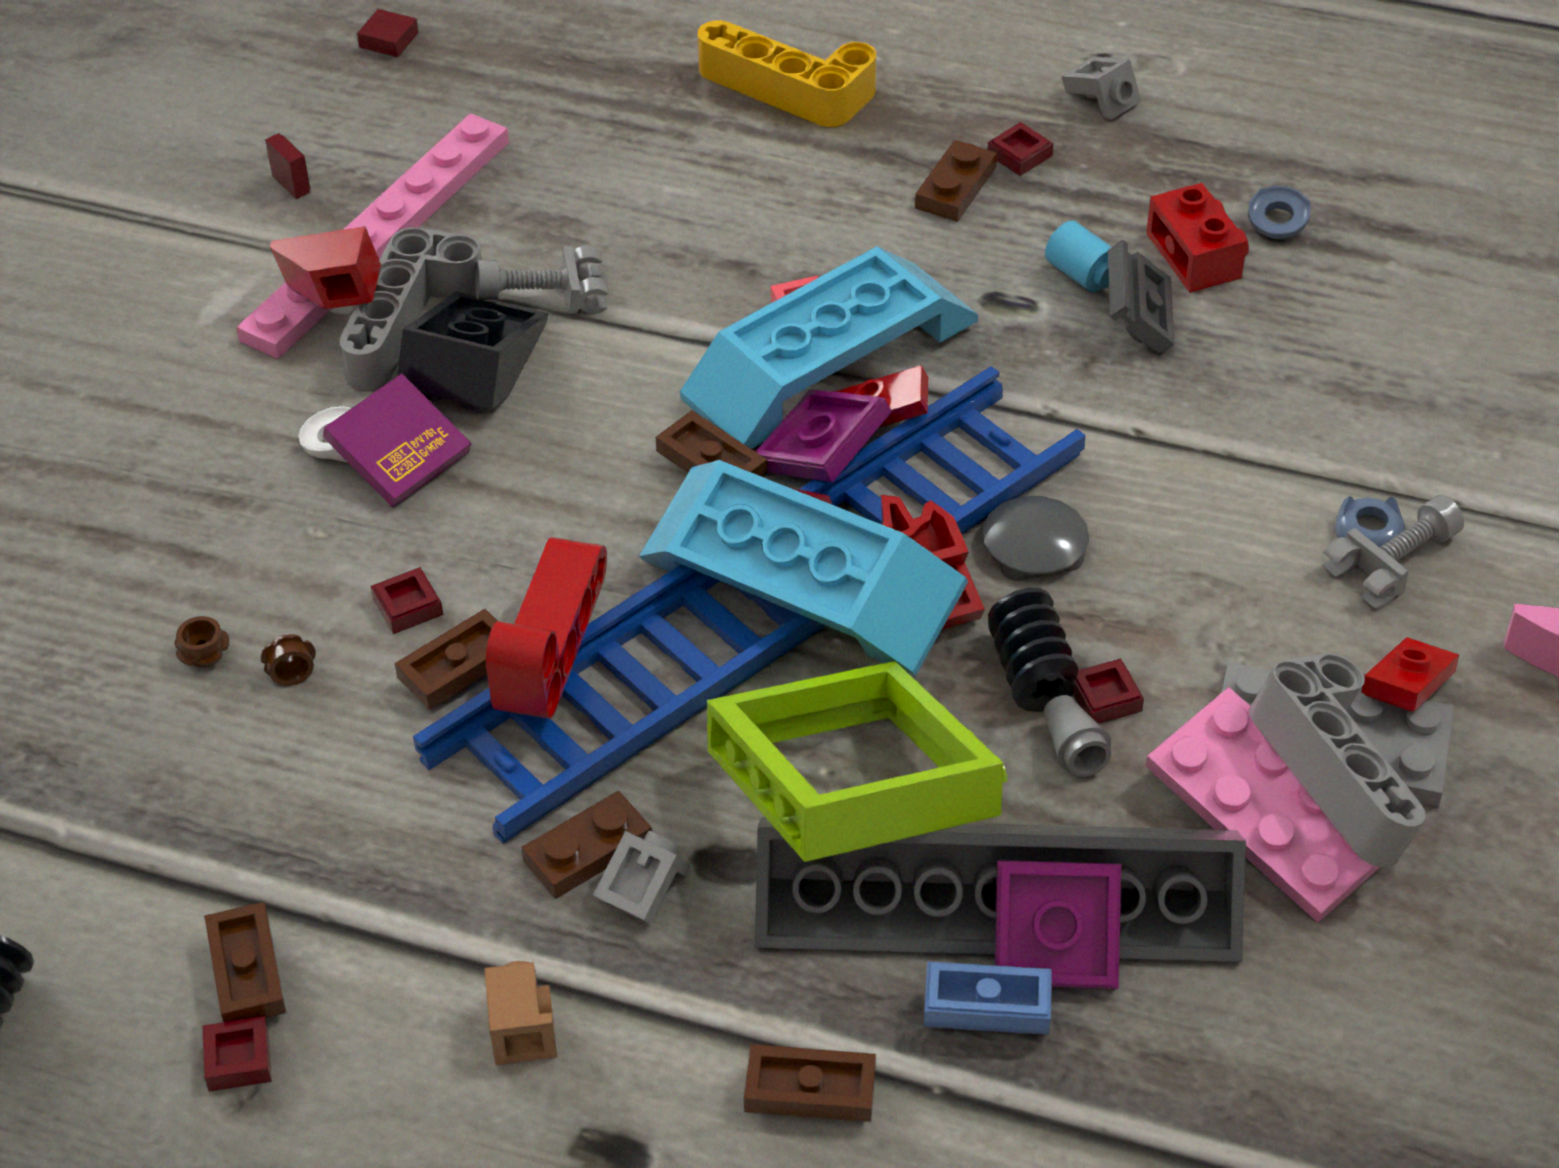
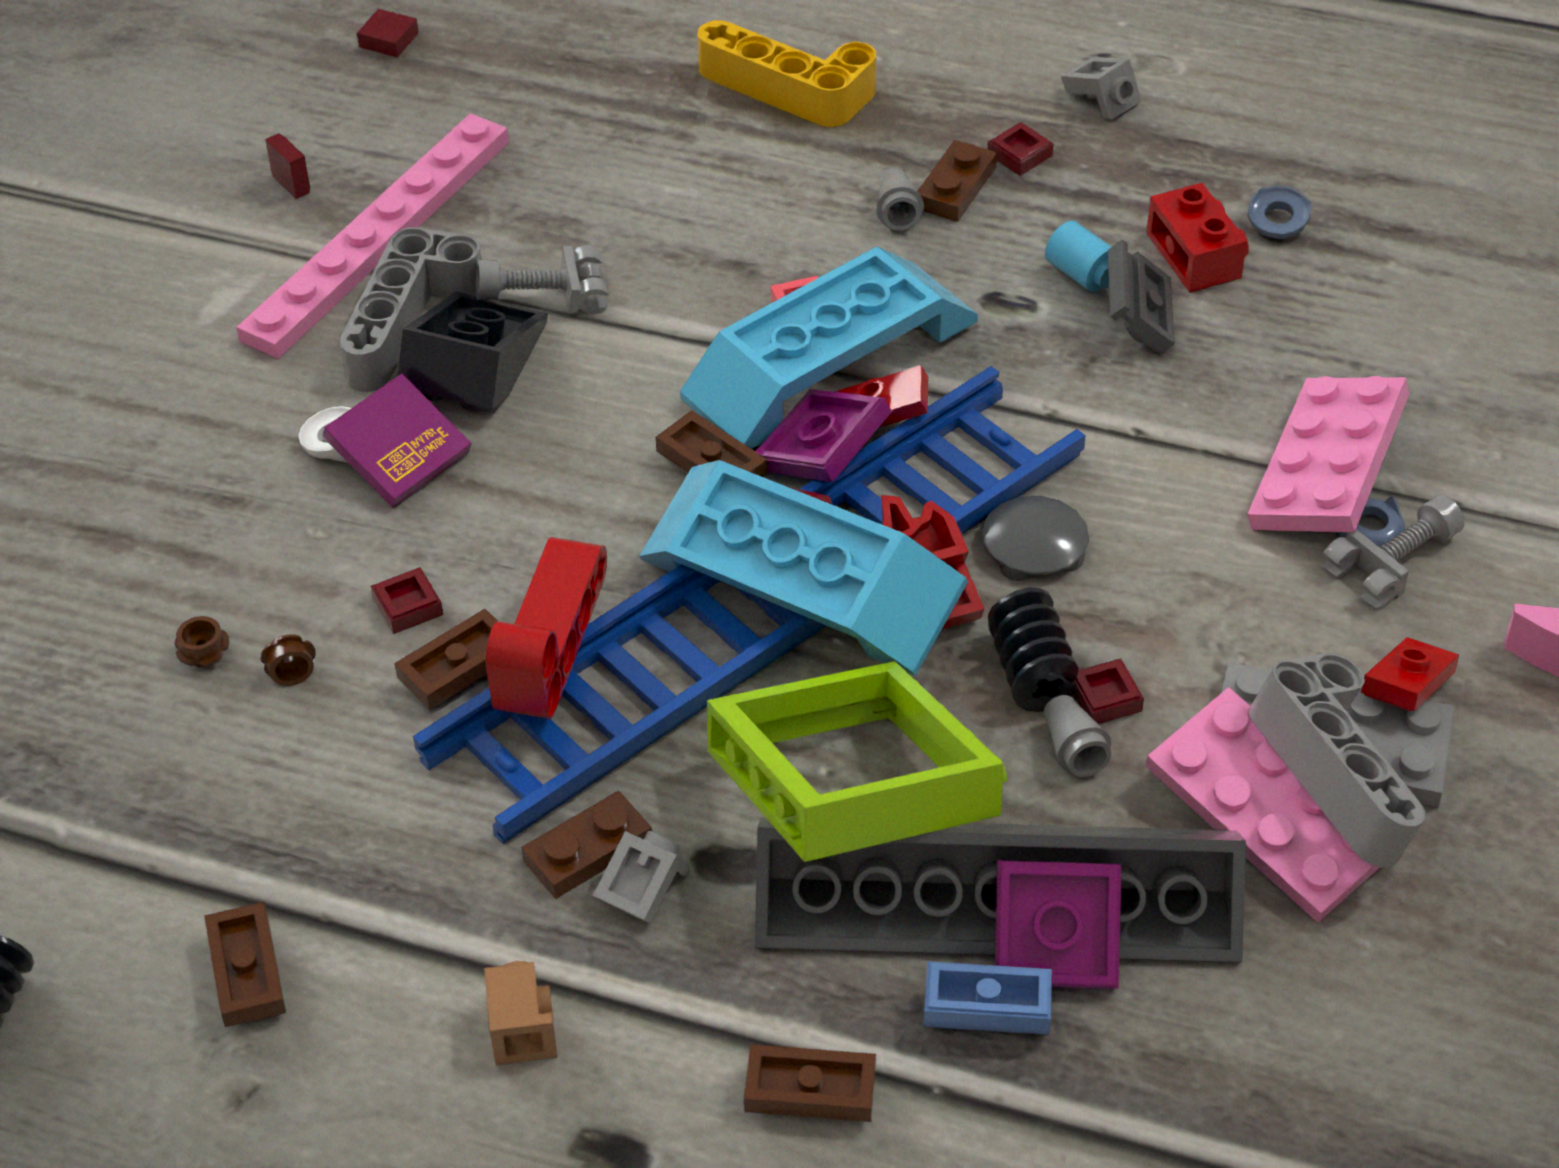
(236, 1053): dark red tile -> none
(330, 266): red slope -> none
(898, 200): none -> light grey cone
(1329, 454): none -> bright pink plate

